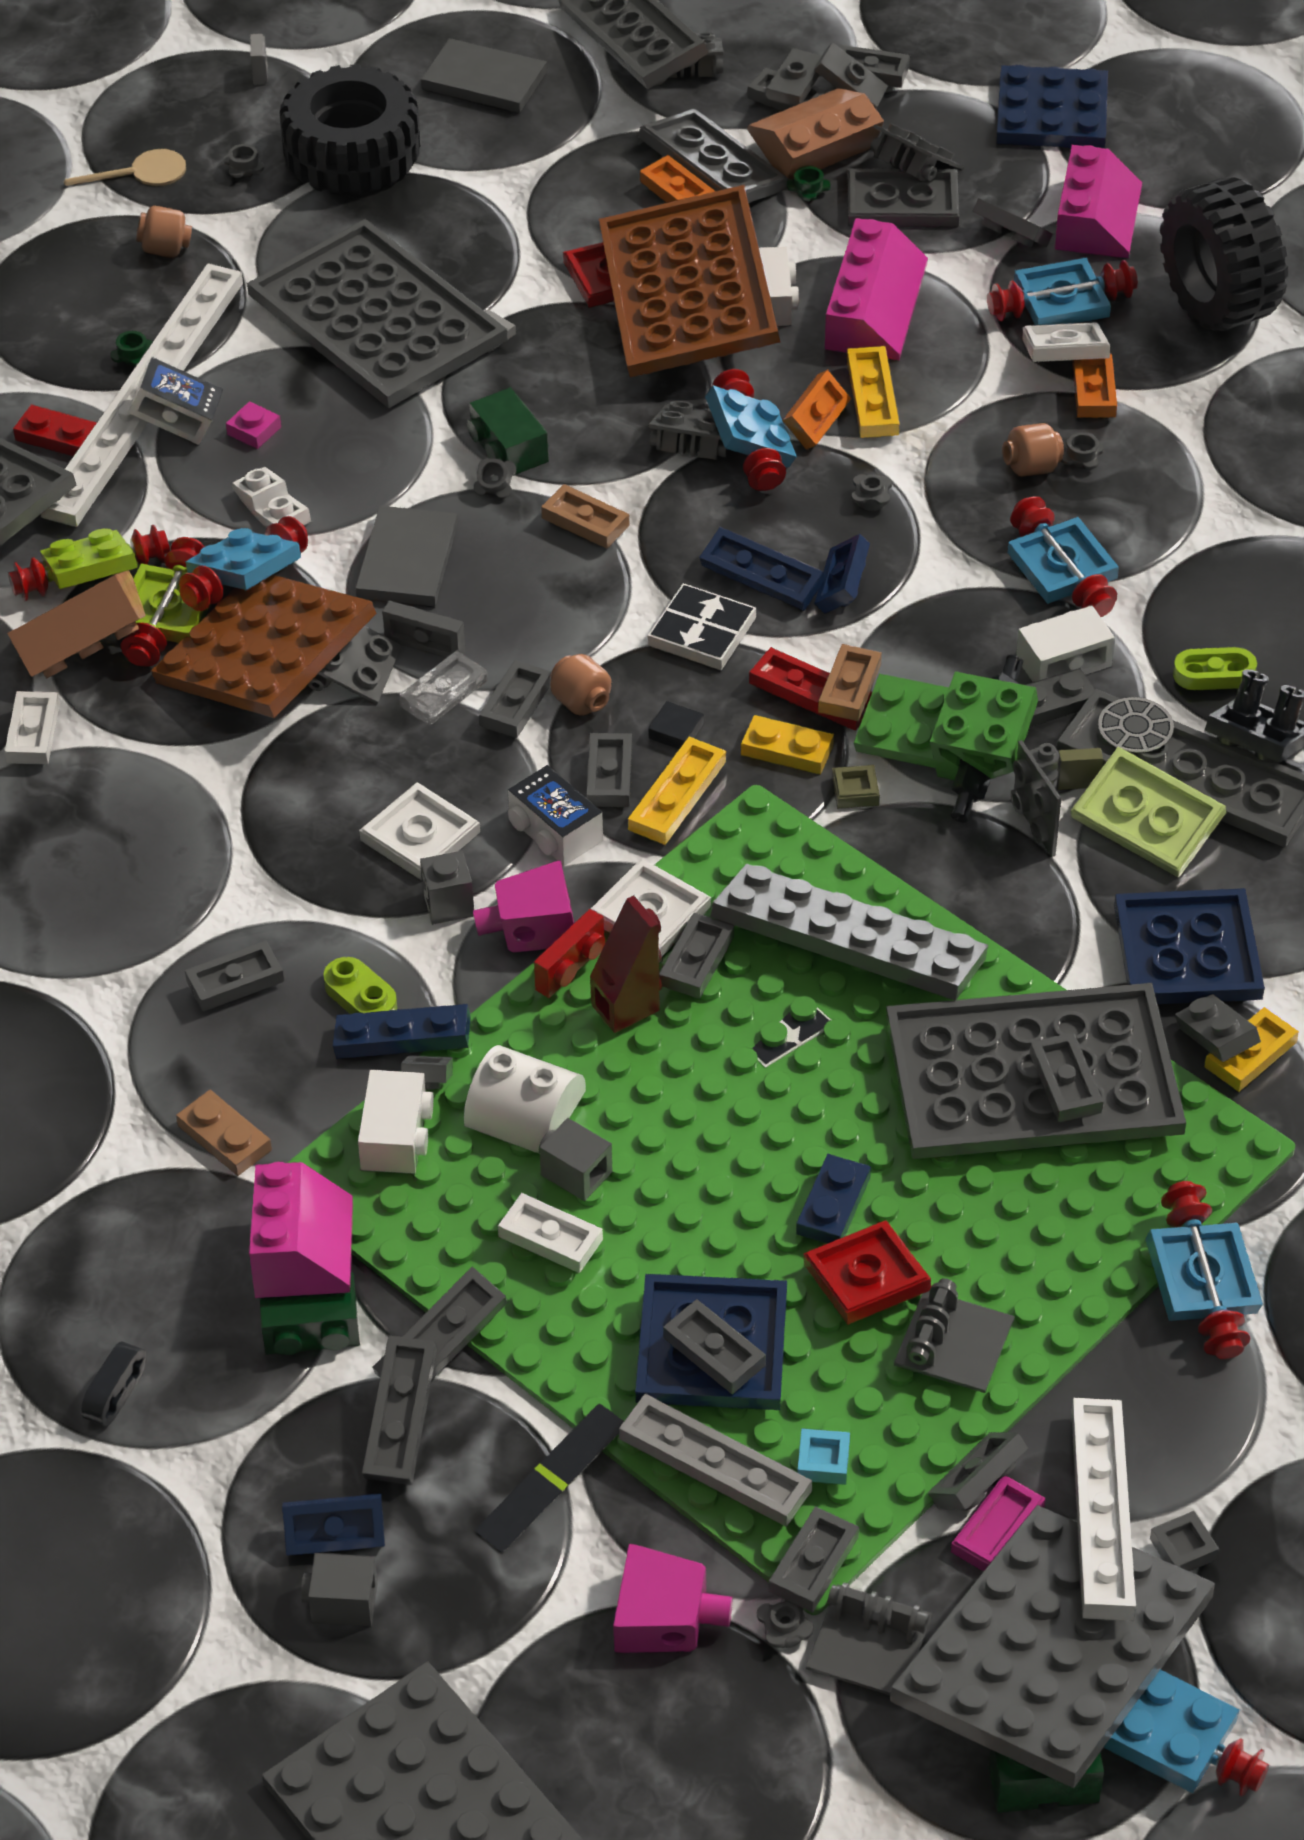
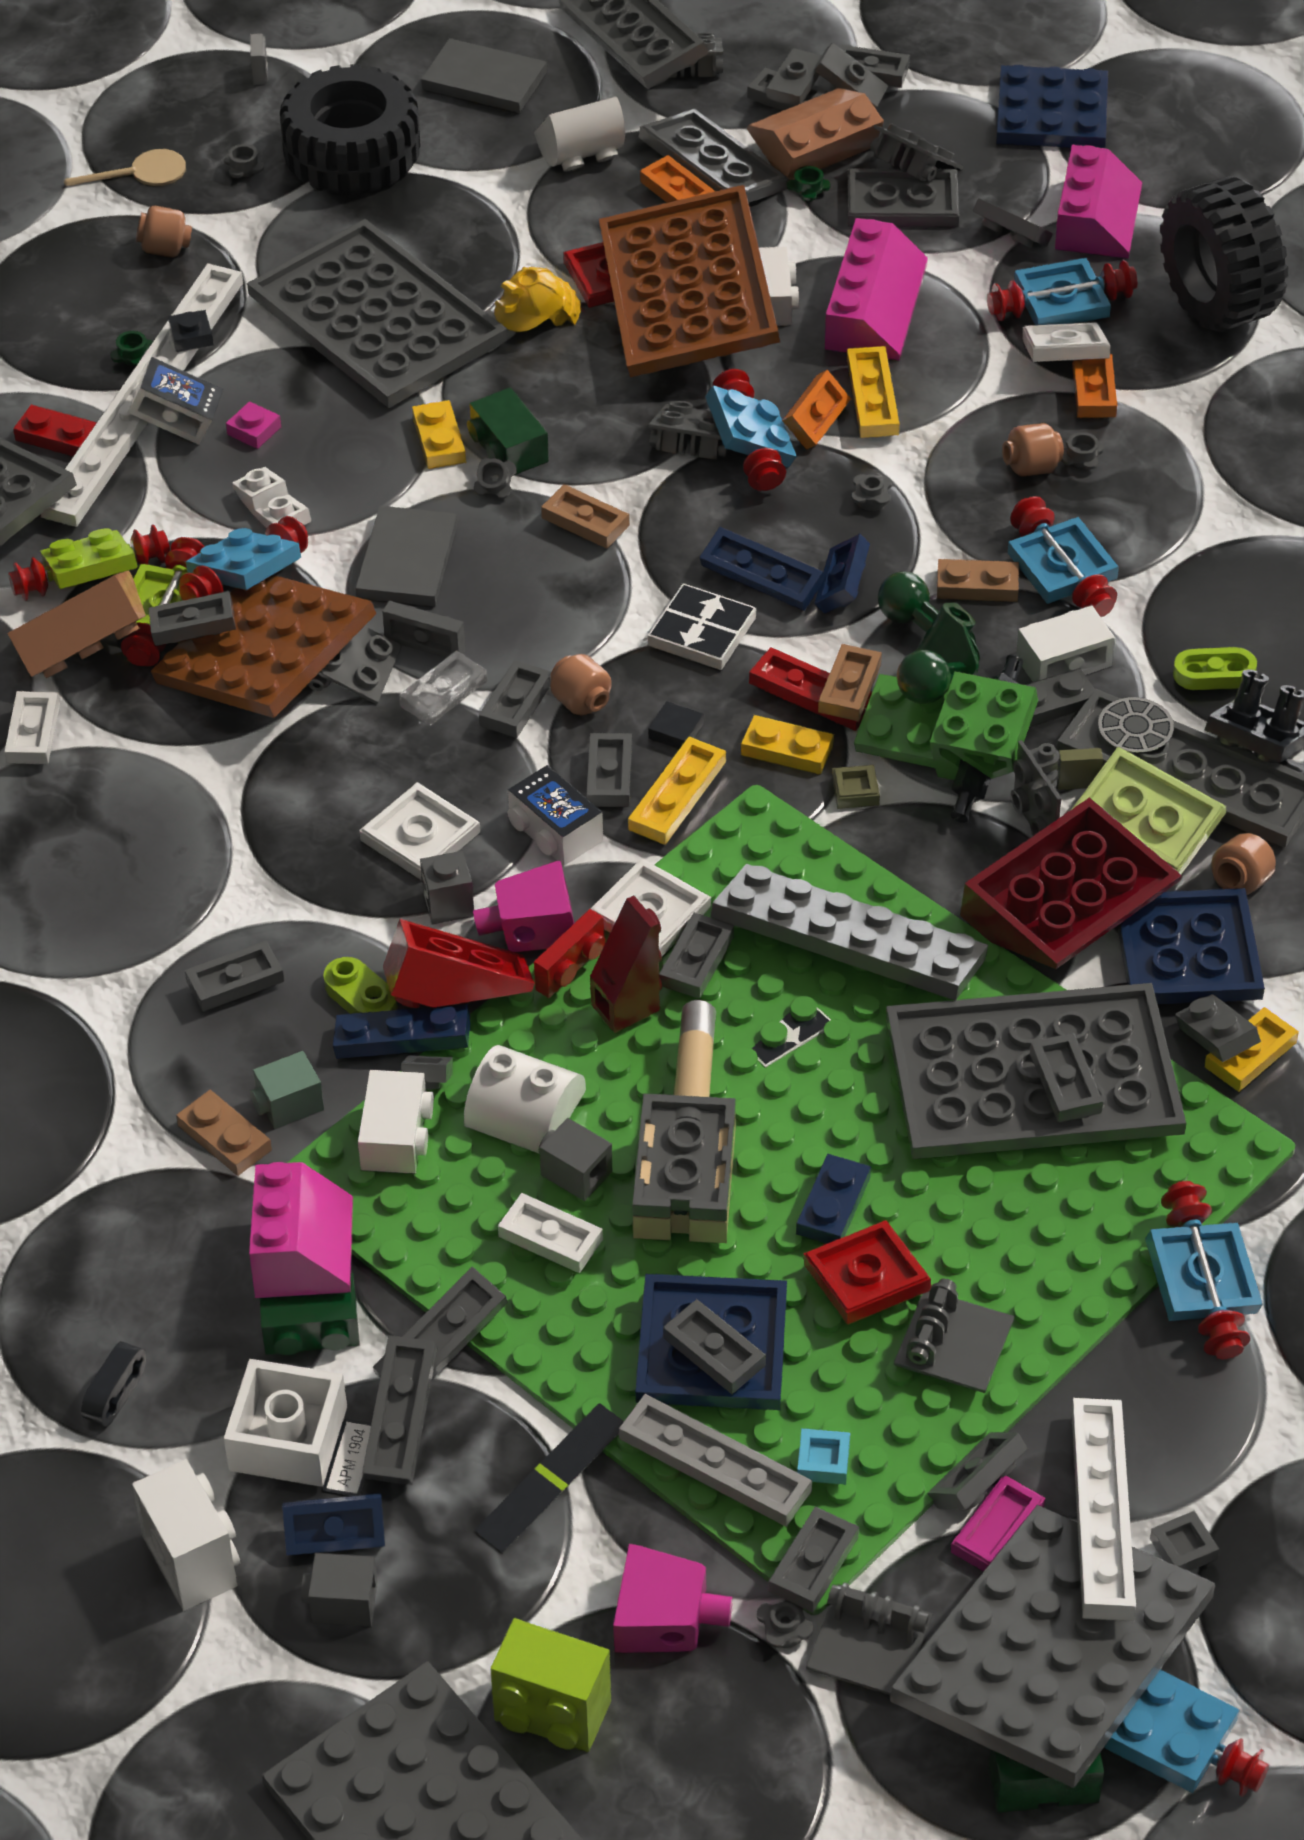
(187, 1533): none -> white brick
(190, 330): none -> black plate
(192, 618): none -> dark grey plate
(285, 1422): none -> white brick
(287, 1090): none -> sand green brick
(348, 1459): none -> white sticker
(438, 434): none -> yellow plate
(449, 969): none -> red slope
(534, 297): none -> yellow helmet
(551, 1685): none -> lime brick
(581, 133): none -> white brick
(686, 1145): none -> dark grey piece
(944, 648): none -> dark green piece
(977, 580): none -> medium nougat plate
(1065, 886): none -> dark red slope
(1243, 863): none -> nougat head

